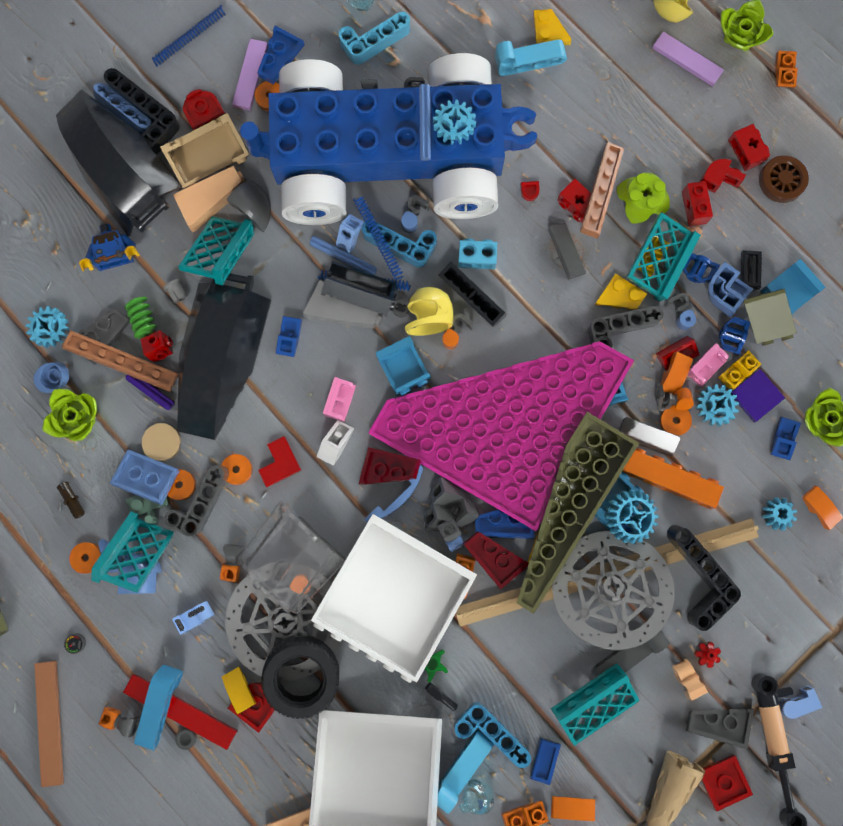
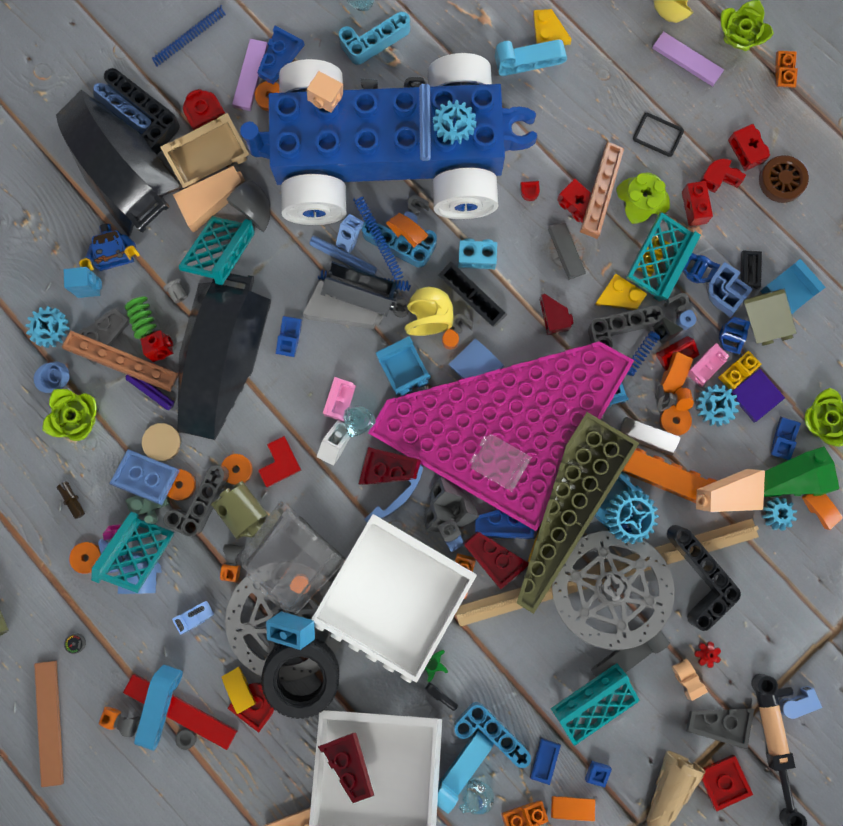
(82, 282): none -> dark azure brick
(110, 531): none -> dark pink tile
(240, 511): none -> olive cylinder
(290, 630): none -> dark azure brick
(324, 92): none -> light nougat head
(349, 764): none -> dark red wing
(358, 420): none -> clear light blue piece
(408, 228): none -> orange slope
(475, 361): none -> medium blue slope
(500, 462): none -> clear panel
(555, 315): none -> dark red slope
(598, 774): none -> blue tile
(654, 337): none -> blue piece
(664, 122): none -> black piece
(666, 330): none -> pearl dark grey slope
(734, 493): none -> light nougat slope
(805, 474): none -> green wedge

